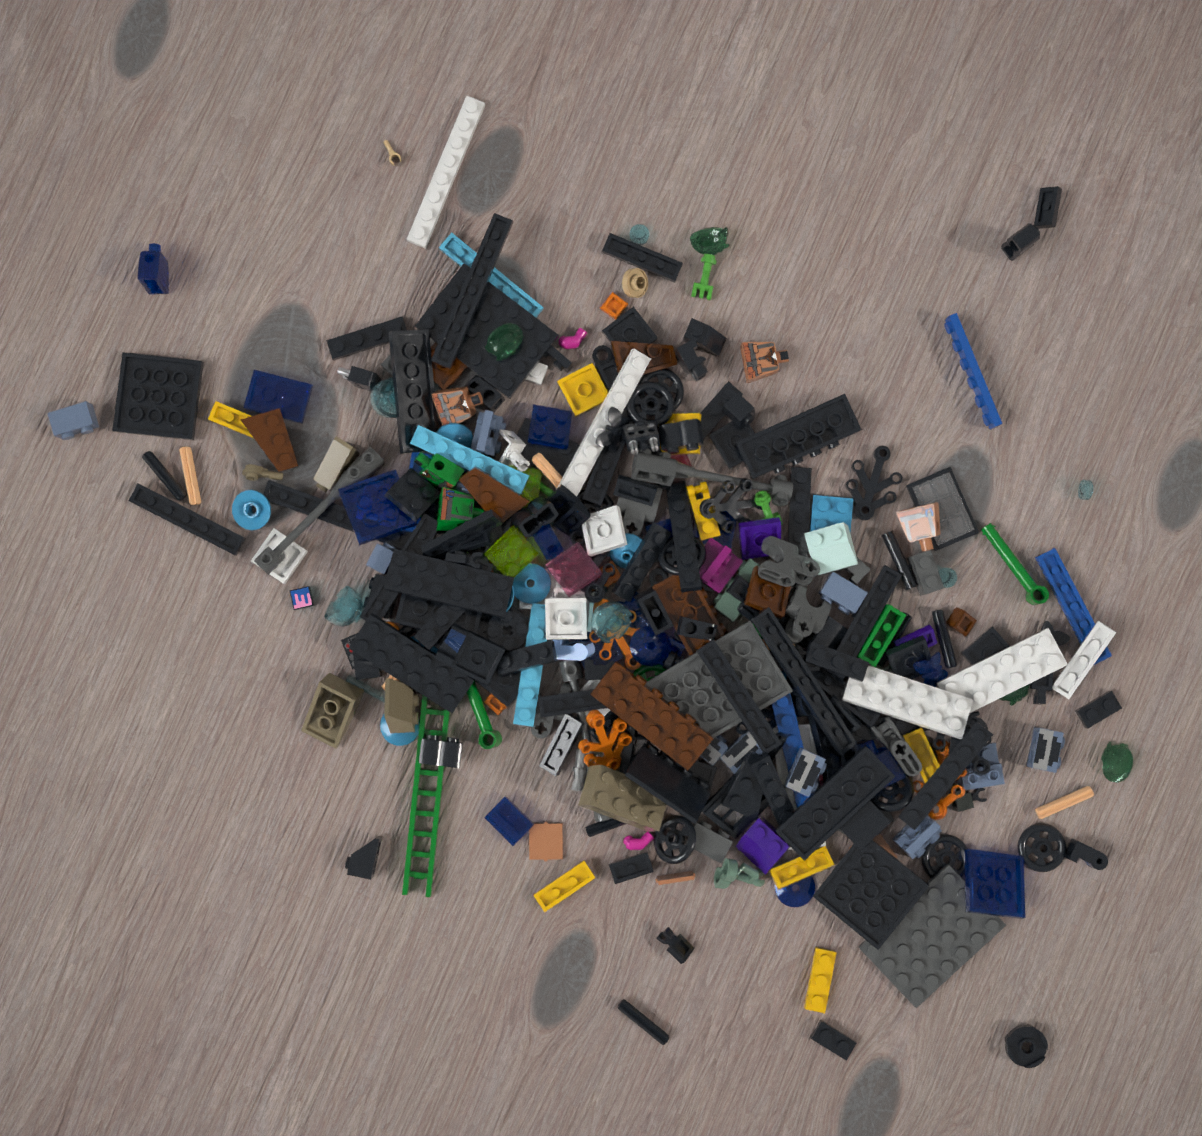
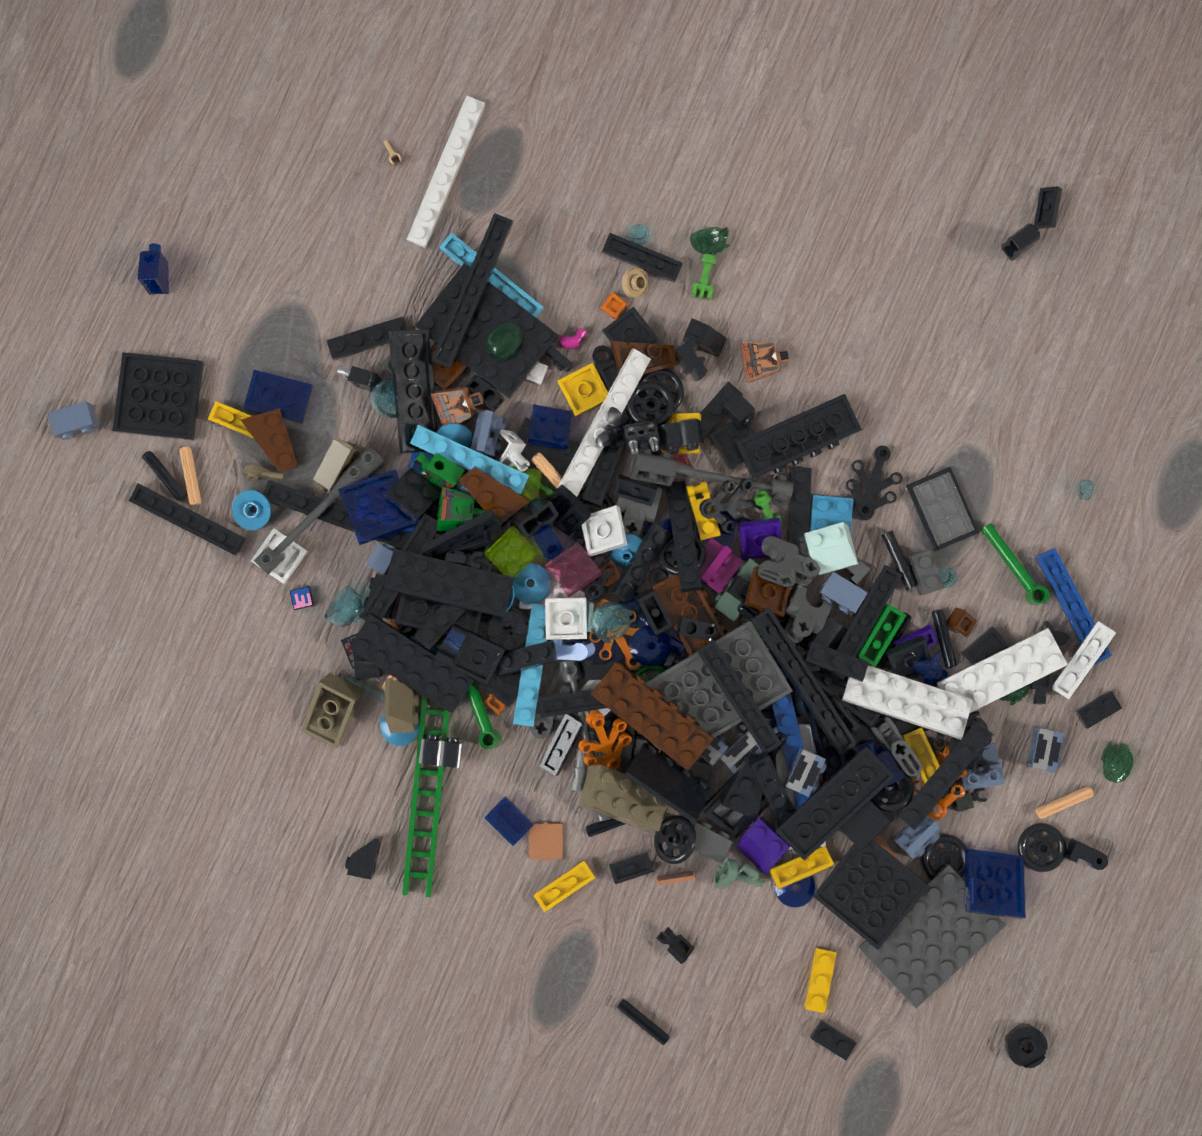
(638, 843): dark pink arm -> none
(921, 524): torso -> none
(975, 378): blue plate -> none

